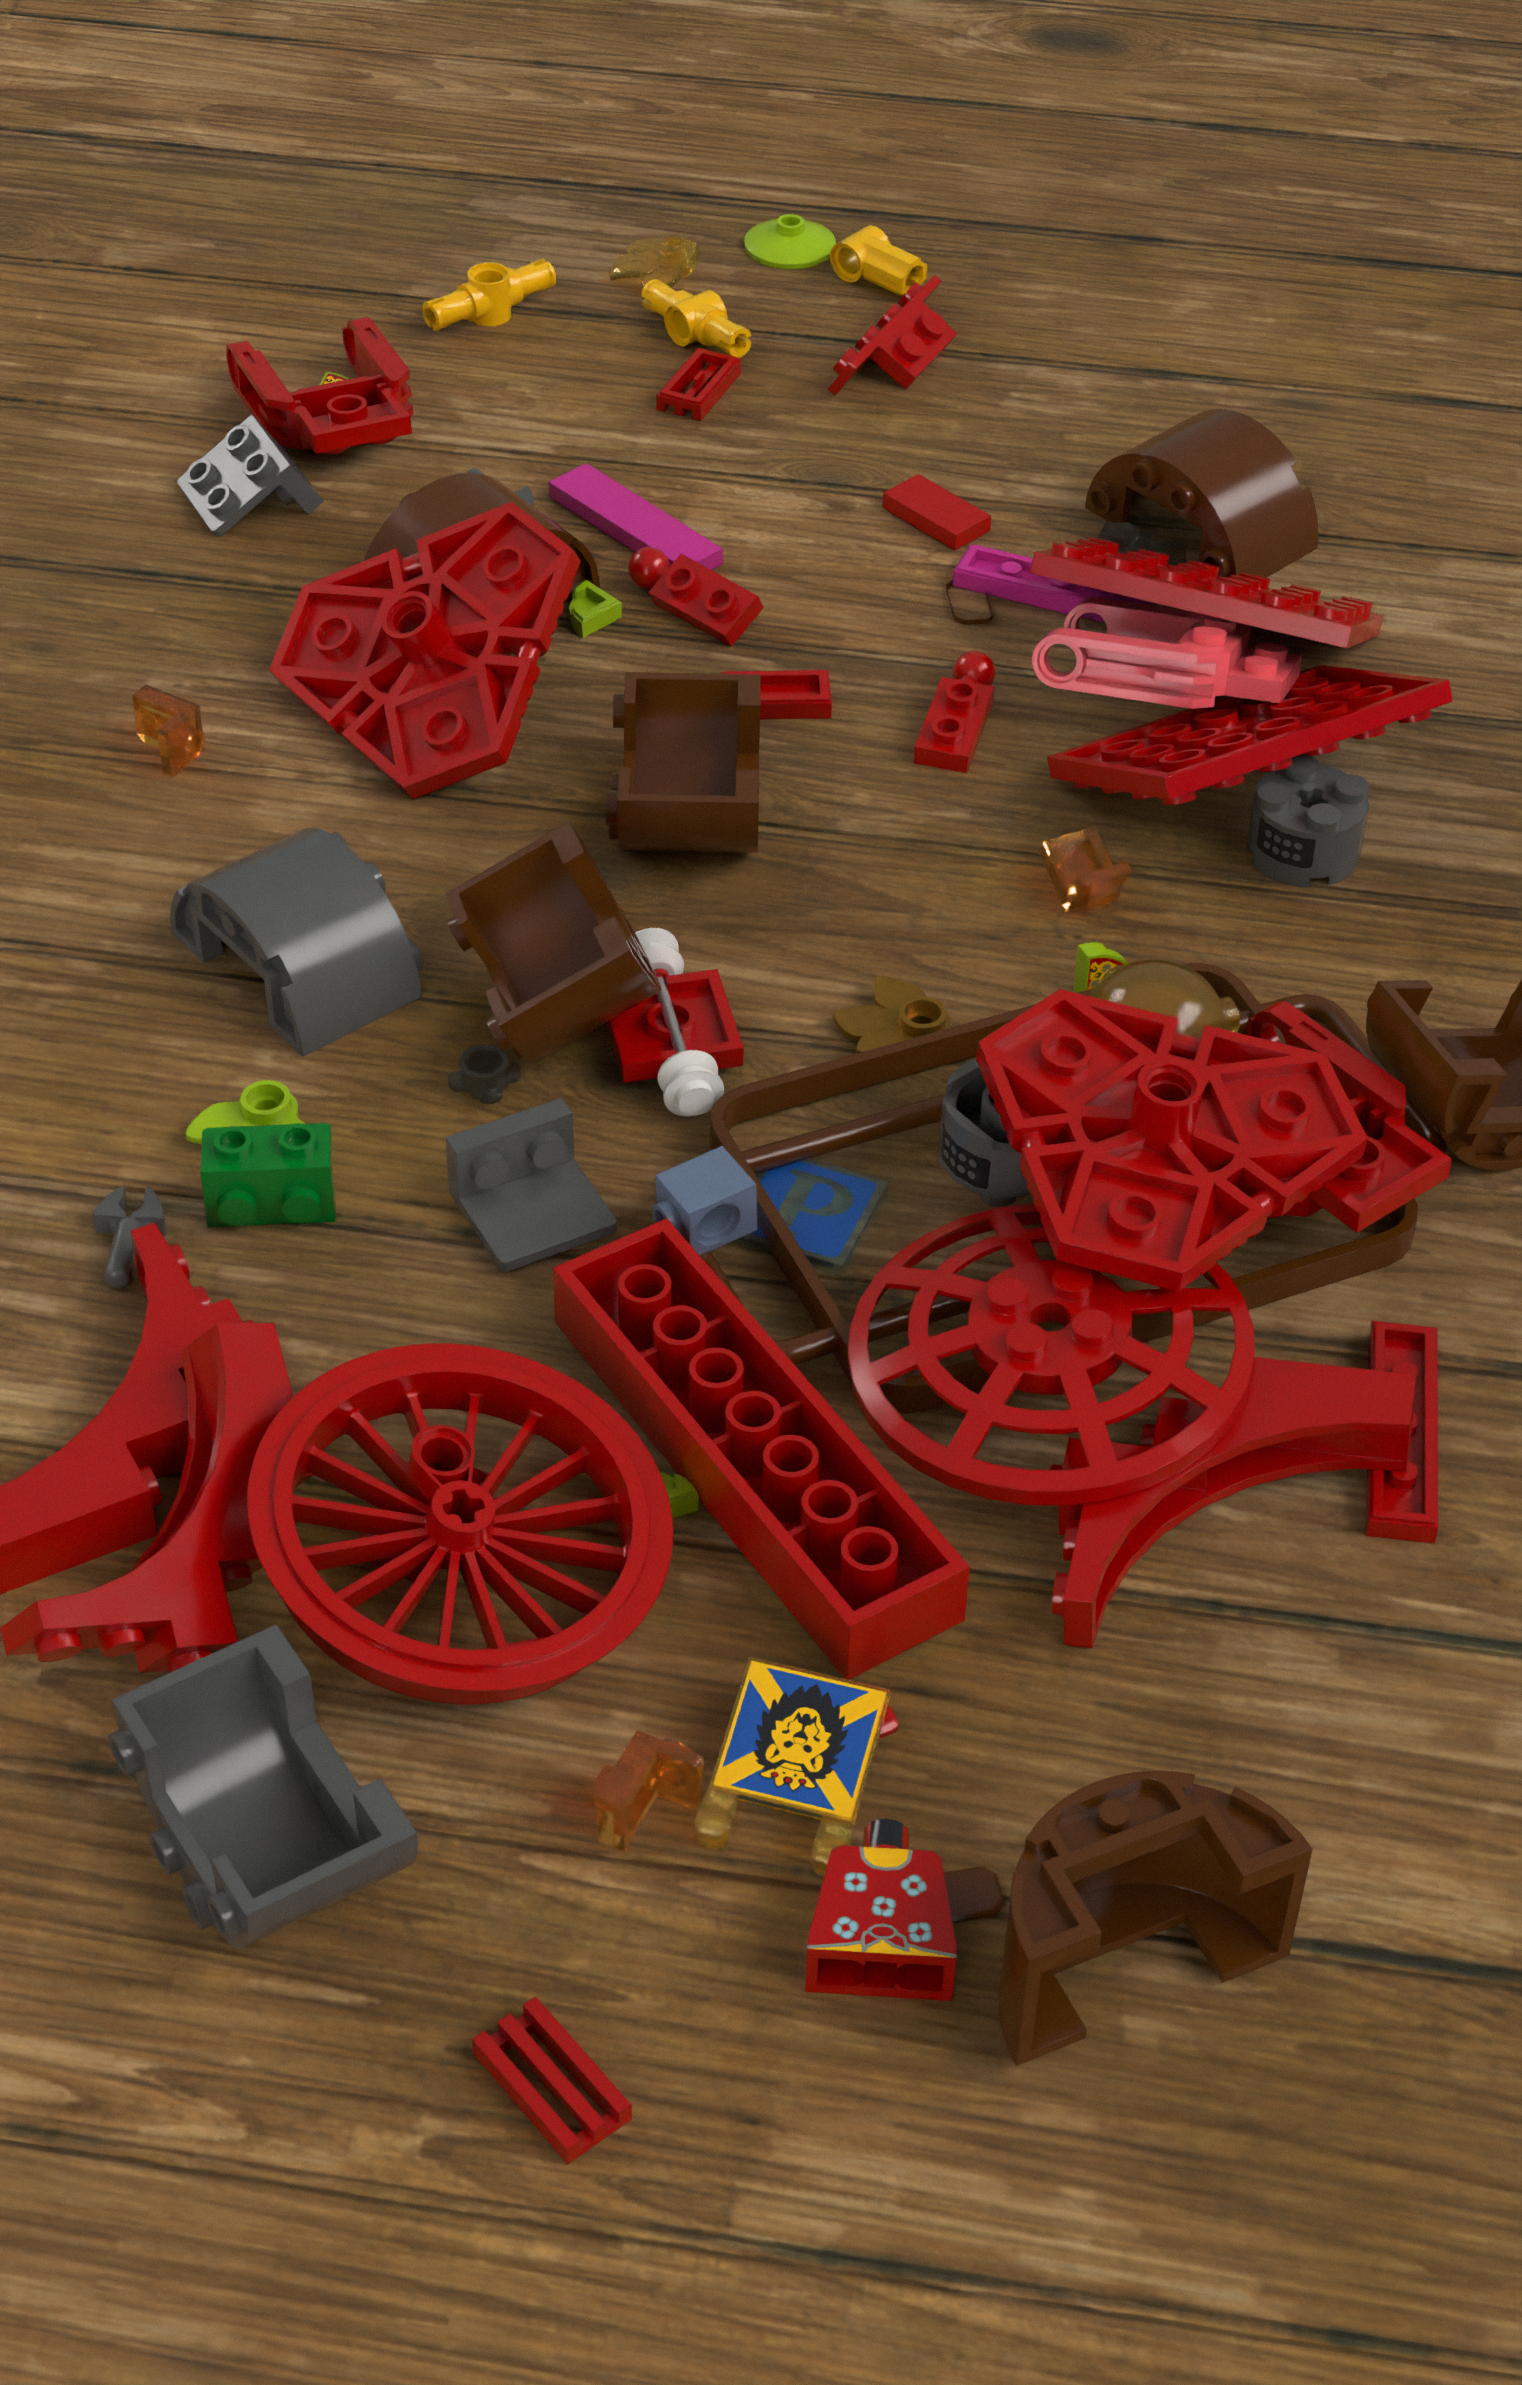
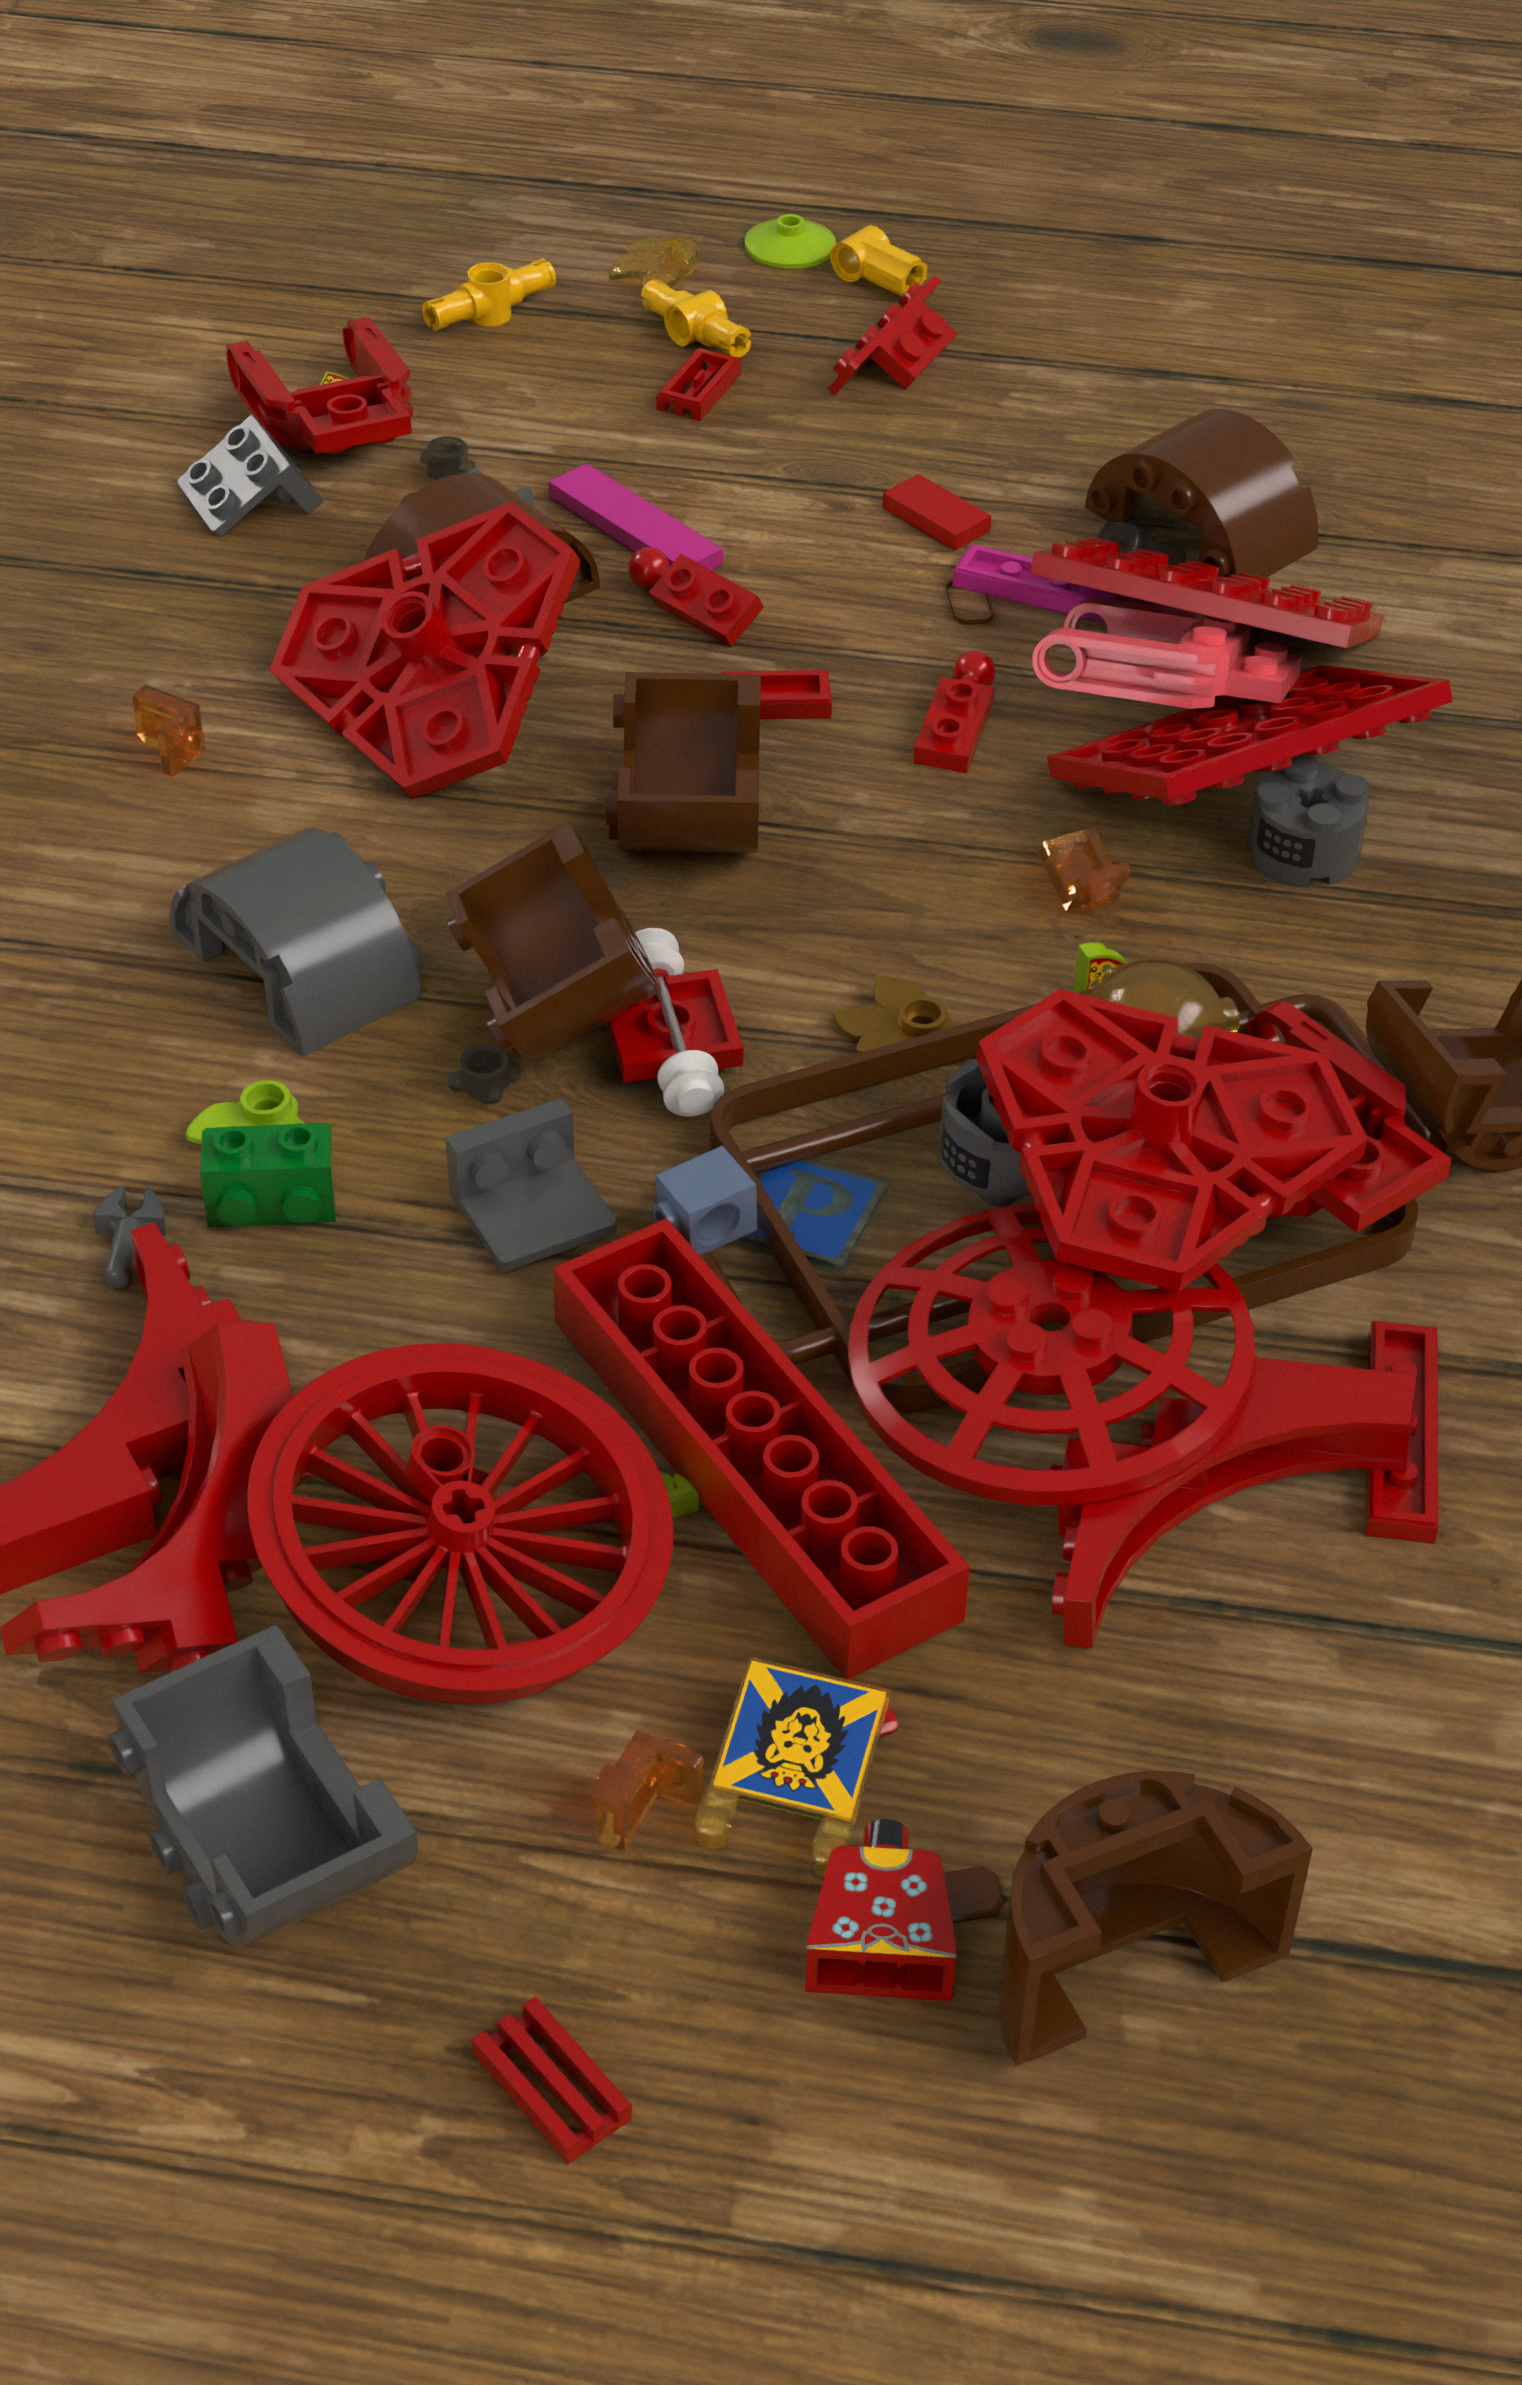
(446, 457): none -> clear smoke plate
(592, 609): lime tile -> none

